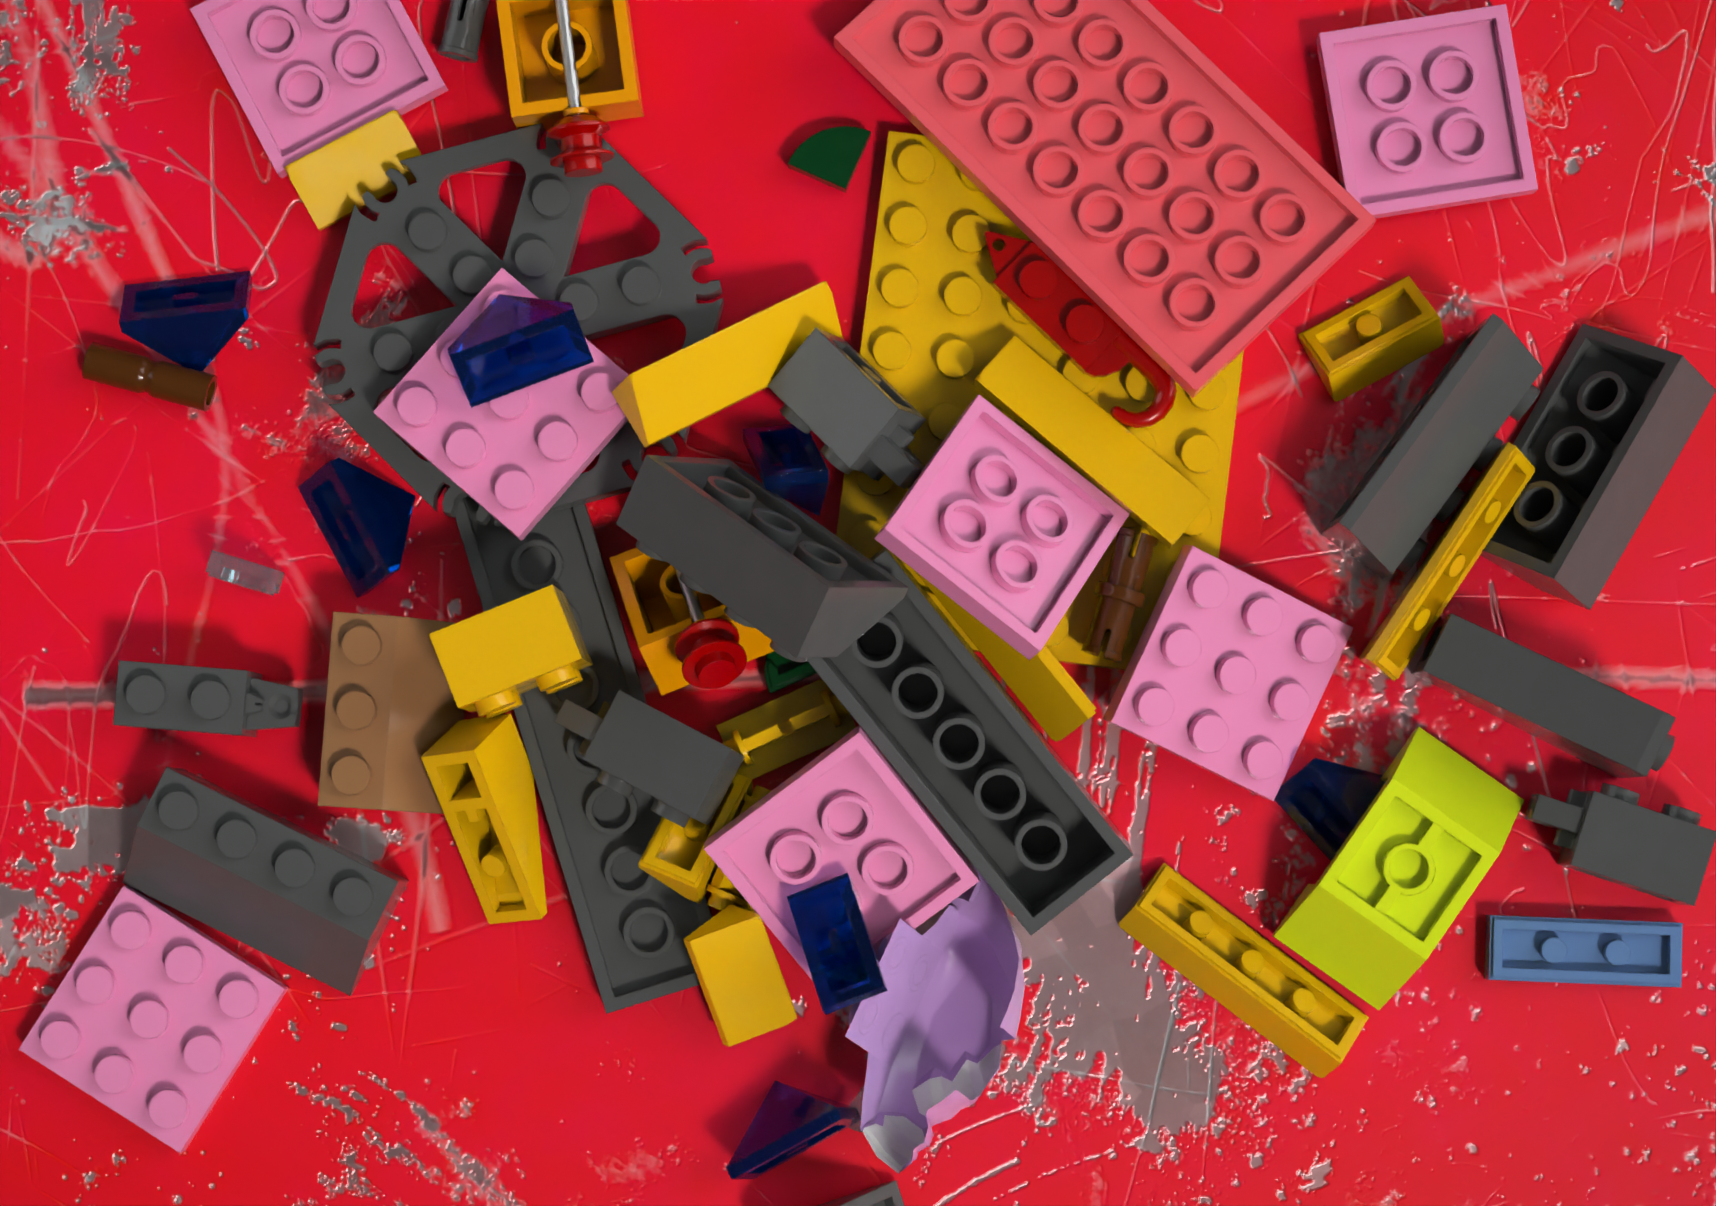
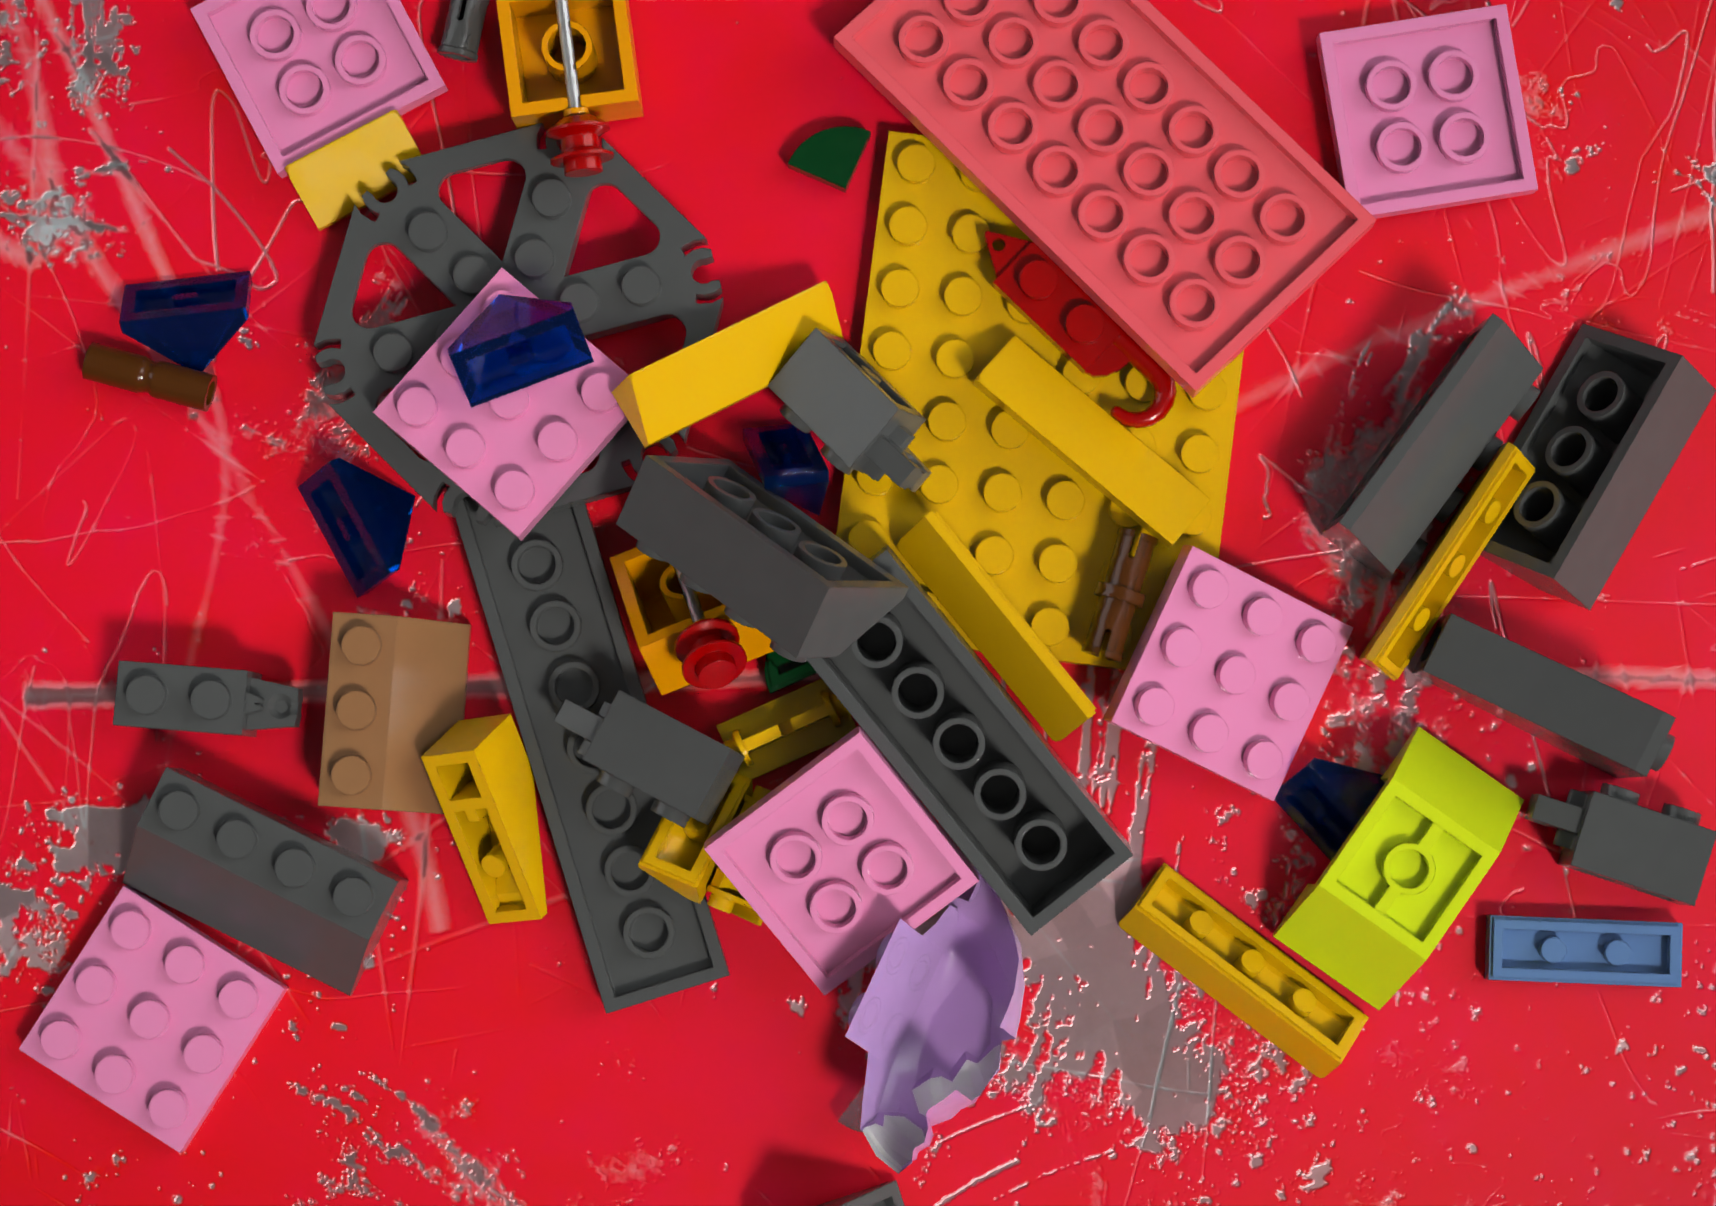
(244, 573): clear light blue tile -> none
(511, 652): yellow brick -> none
(740, 975): yellow slope -> none
(786, 1127): clear blue slope -> none
(836, 943): clear blue slope -> none
(1003, 527): bright pink plate -> none
(1373, 338): yellow slope -> none

